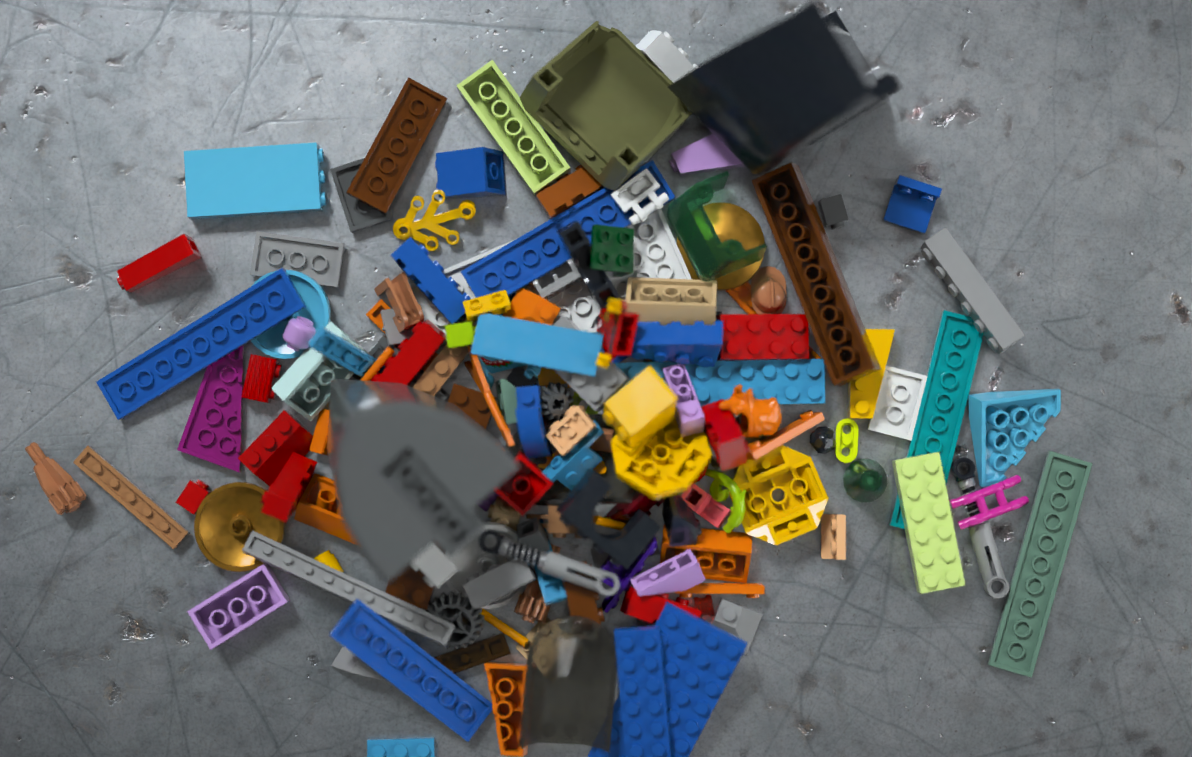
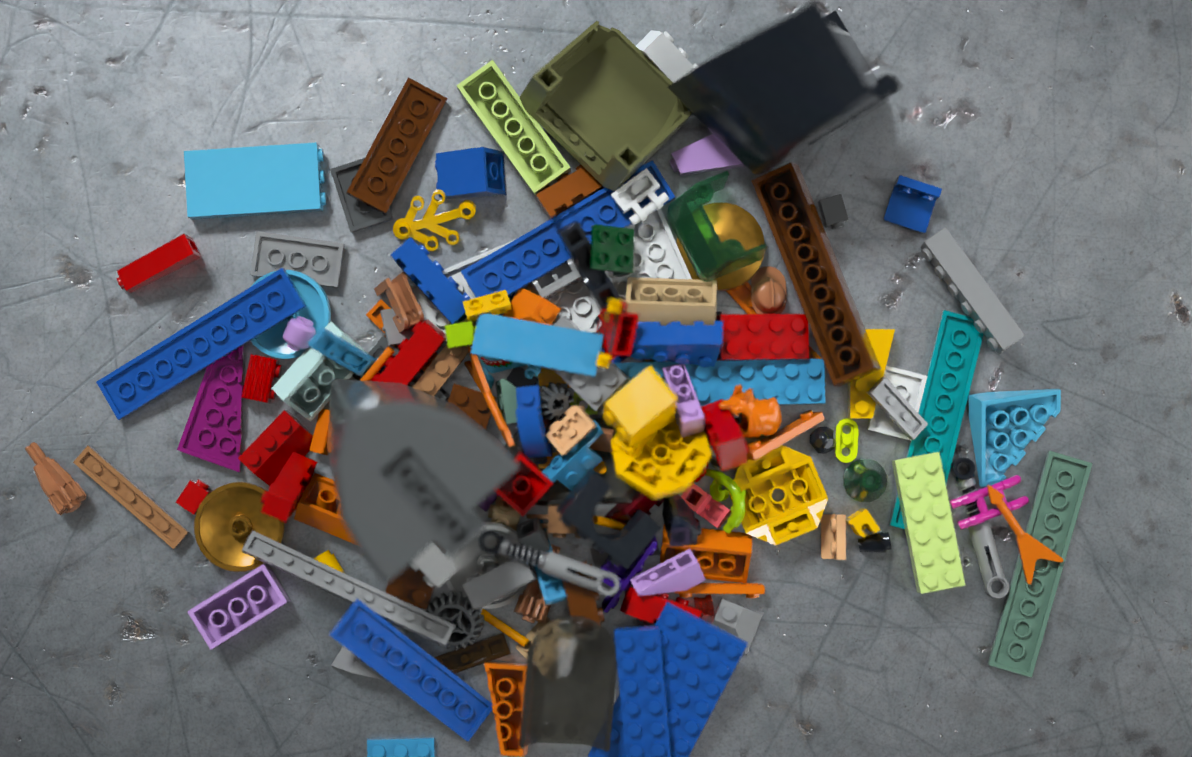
(860, 521): none -> yellow hinge
(875, 543): none -> black cone
(897, 408): none -> light grey plate
(1029, 548): none -> orange piece

